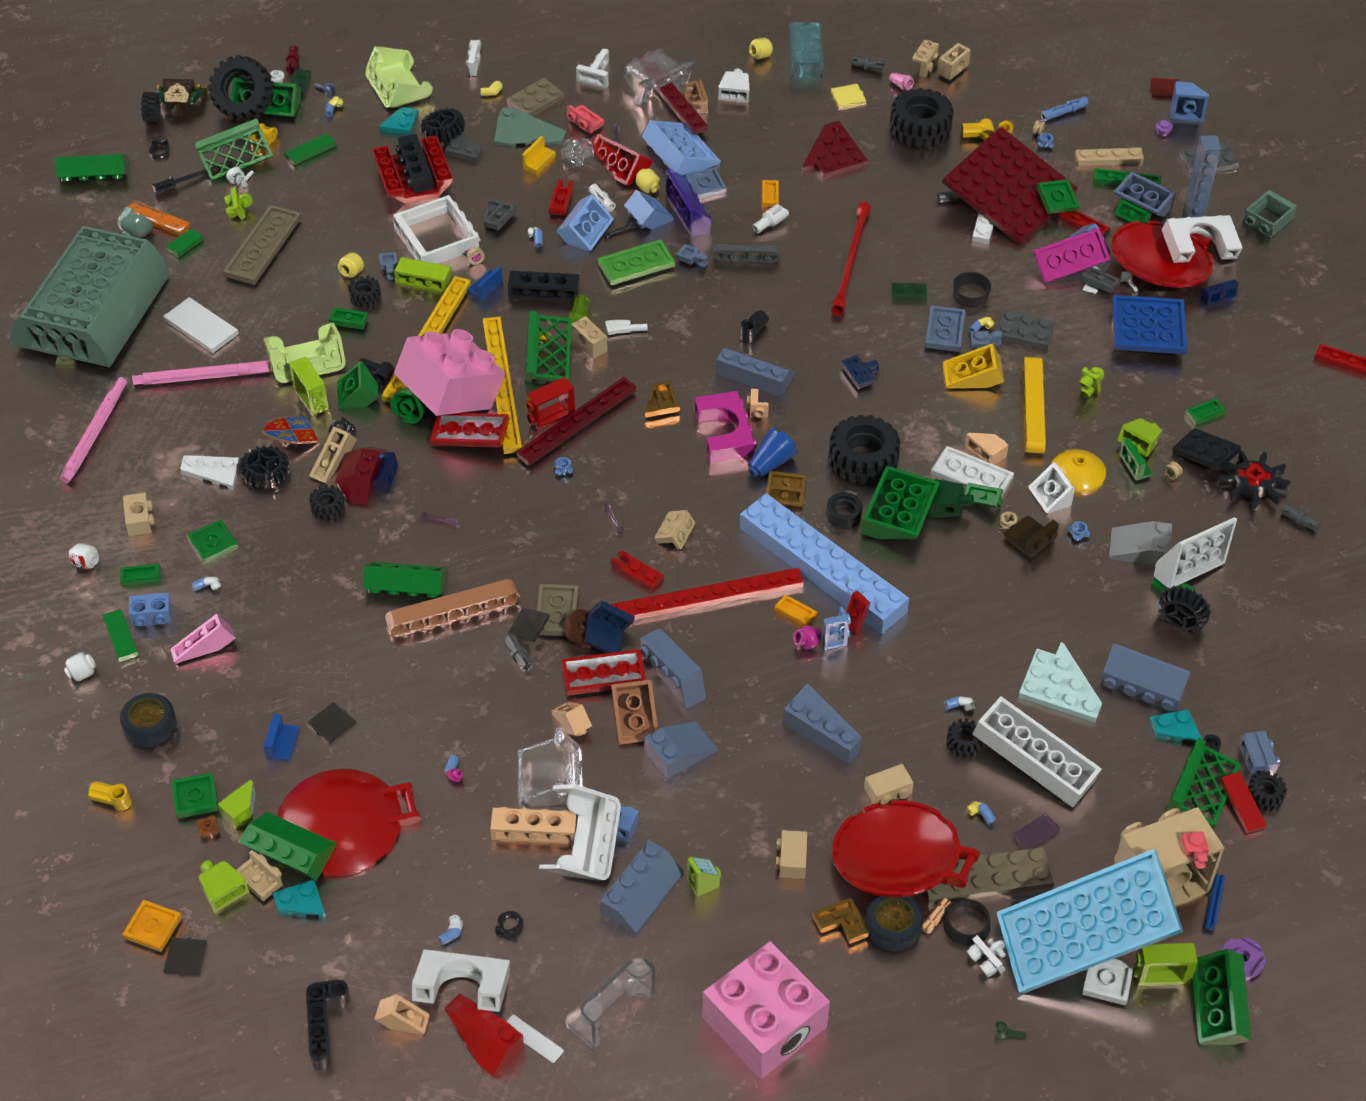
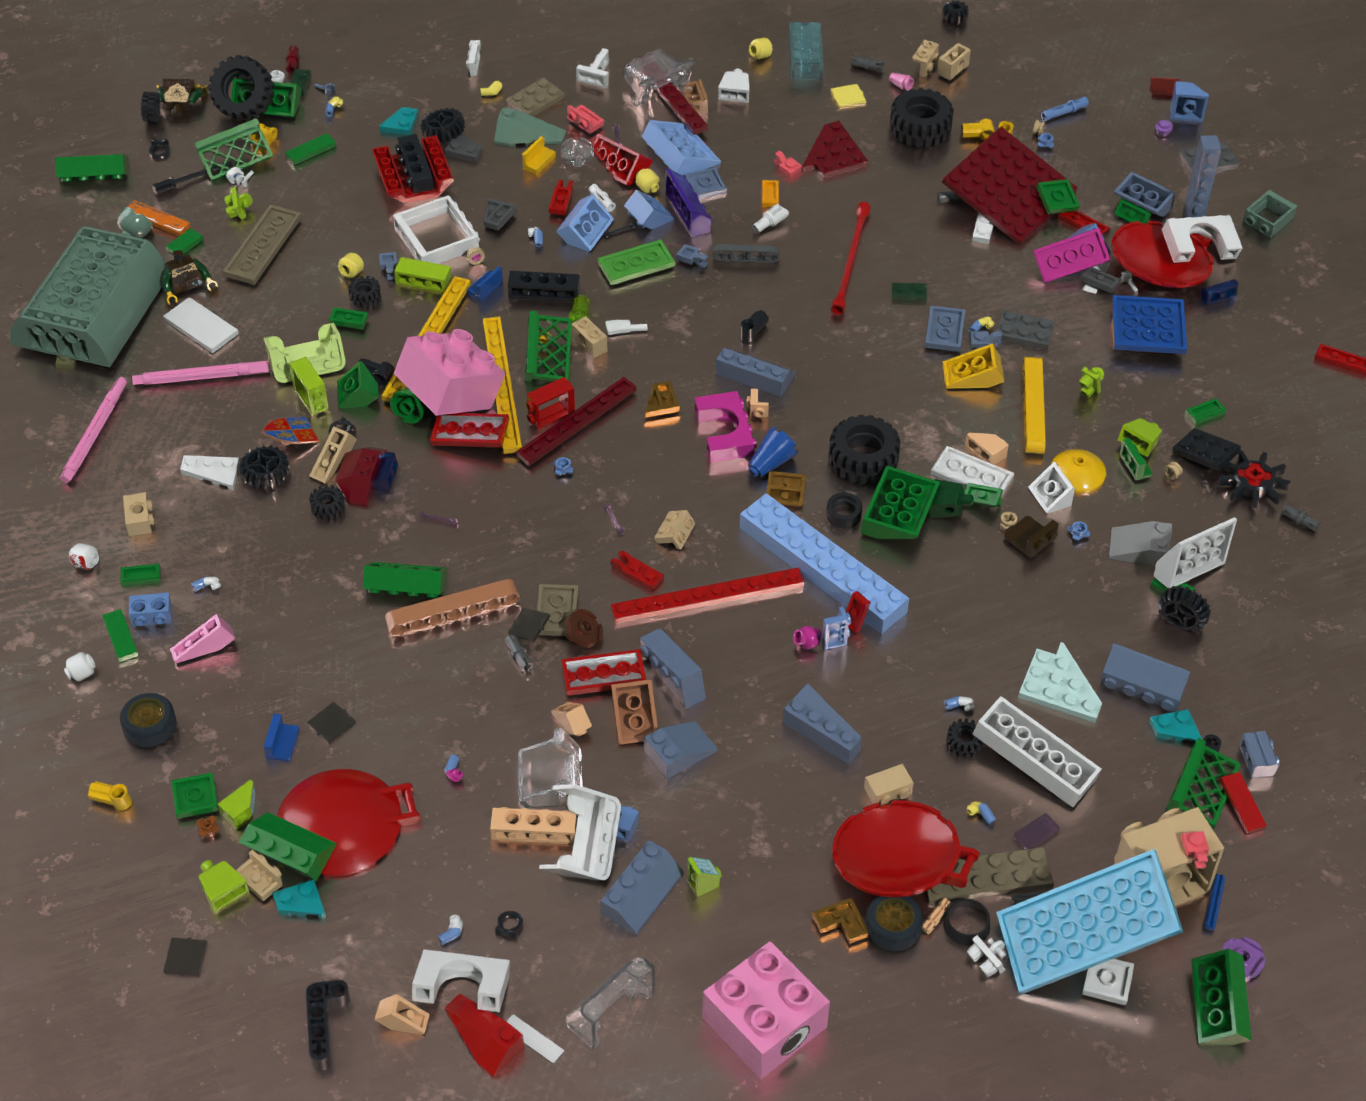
(152, 925): light orange plate -> none
(183, 274): none -> torso
(212, 541): green tile -> none
(392, 79): yellowish green windscreen -> none
(606, 627): dark blue bracket -> none
(787, 166): none -> coral plate
(793, 854): tan brick -> none
(795, 611): light orange tile -> none
(860, 372): dark blue hinge -> none
(955, 12): none -> black gear
(971, 277): black tyre -> none
(1007, 1032): clear green hand -> none
(1109, 156): tan plate -> none
(1115, 177): green tile -> none
(1165, 964): lime window -> none
(1271, 782): black tyre -> none

